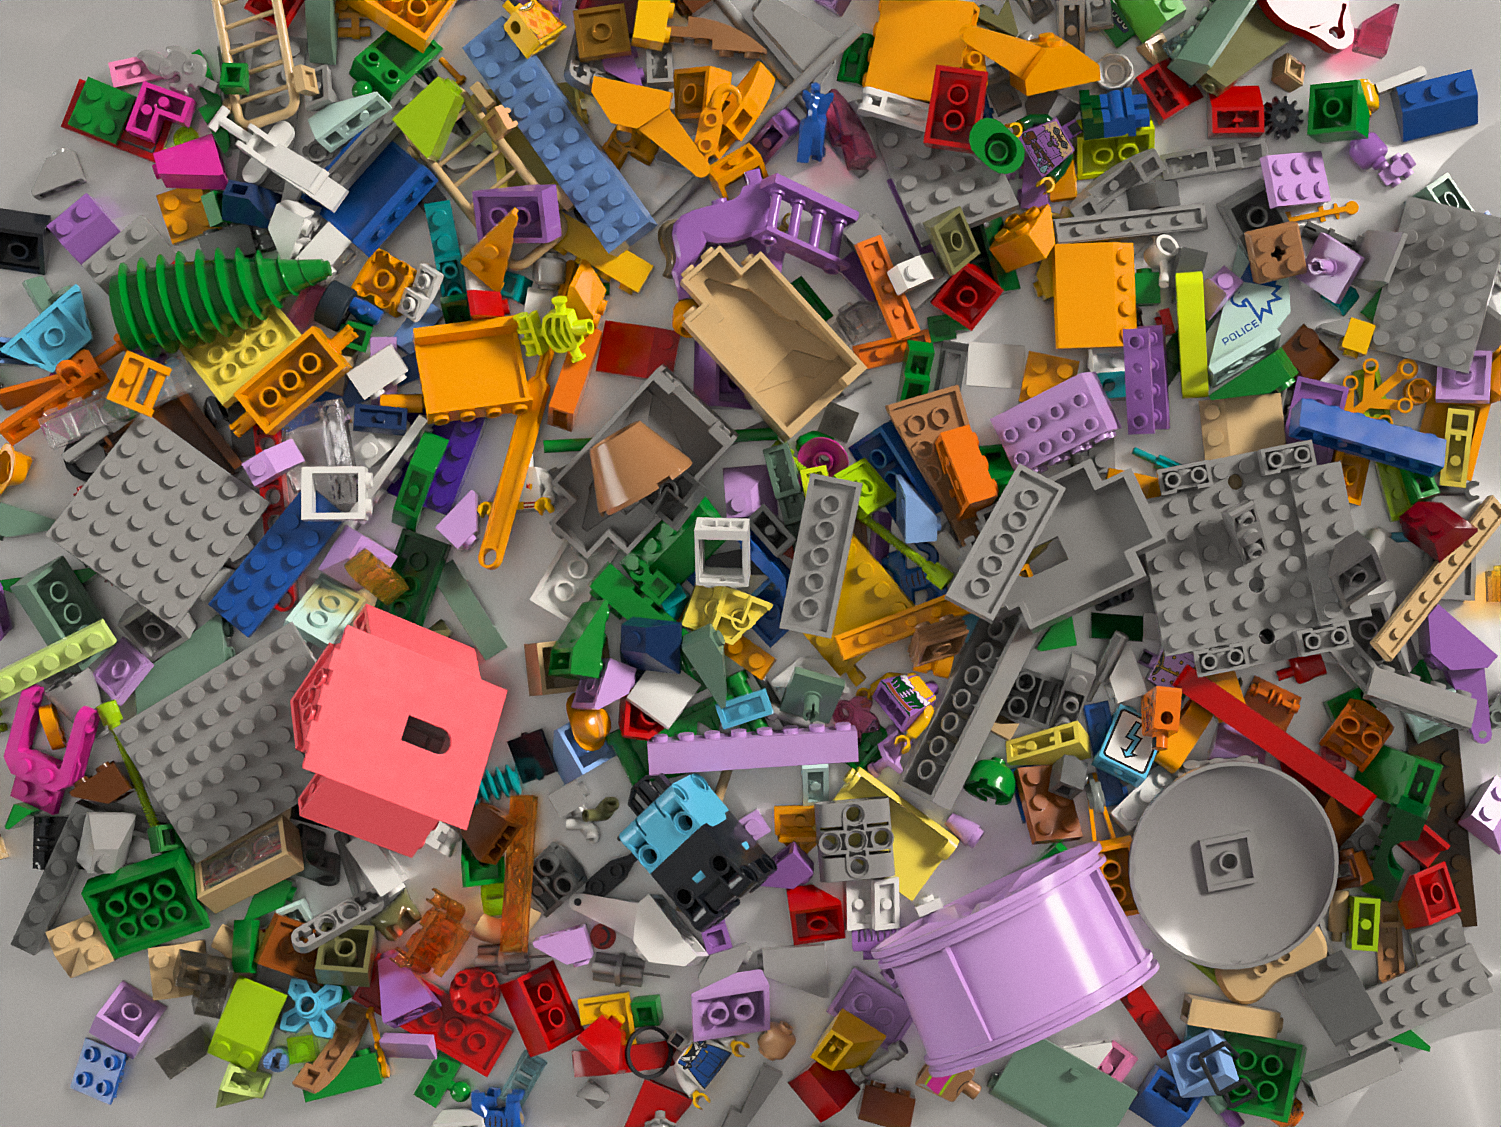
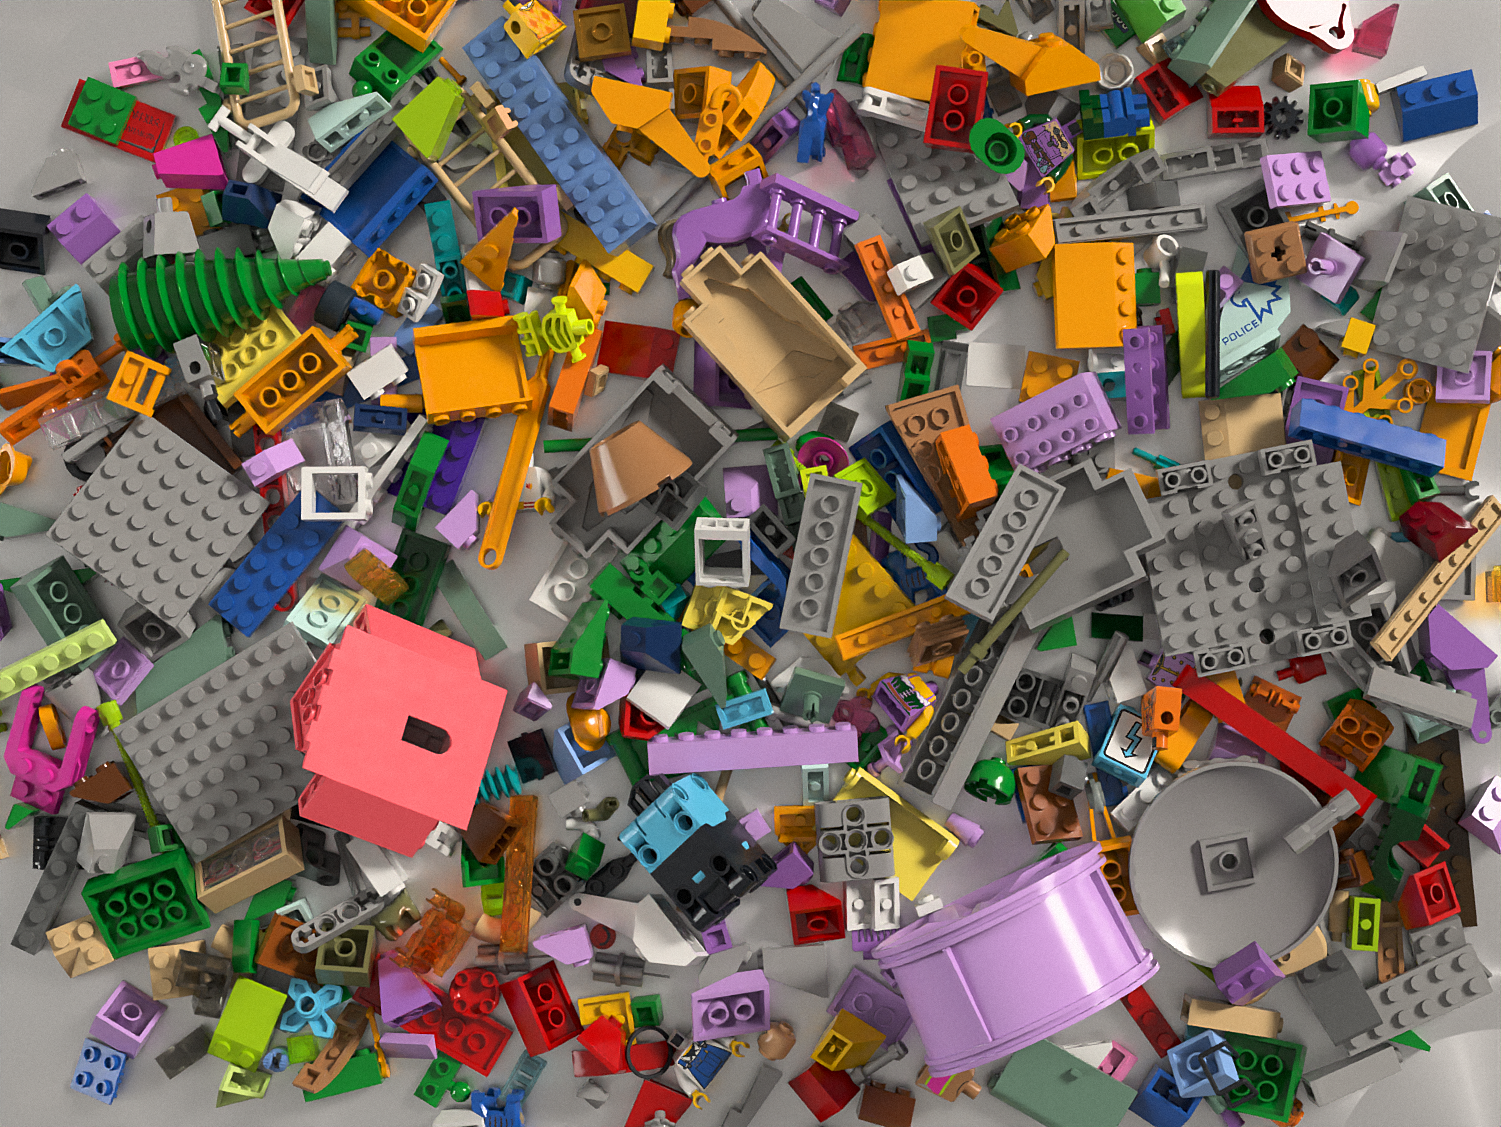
(156, 105): dark pink brick -> none
(168, 232): none -> light grey torso
(201, 365): none -> light grey torso
(532, 703): none -> lavender slope
(585, 856): none -> green brick
(596, 380): none -> tan tile
(979, 650): none -> olive bar
(1018, 177): none -> lavender slope
(1212, 335): none -> black axle
(1246, 974): none -> medium lavender slope
(1337, 809): none -> light grey axle
(1458, 444): light yellow slope -> none

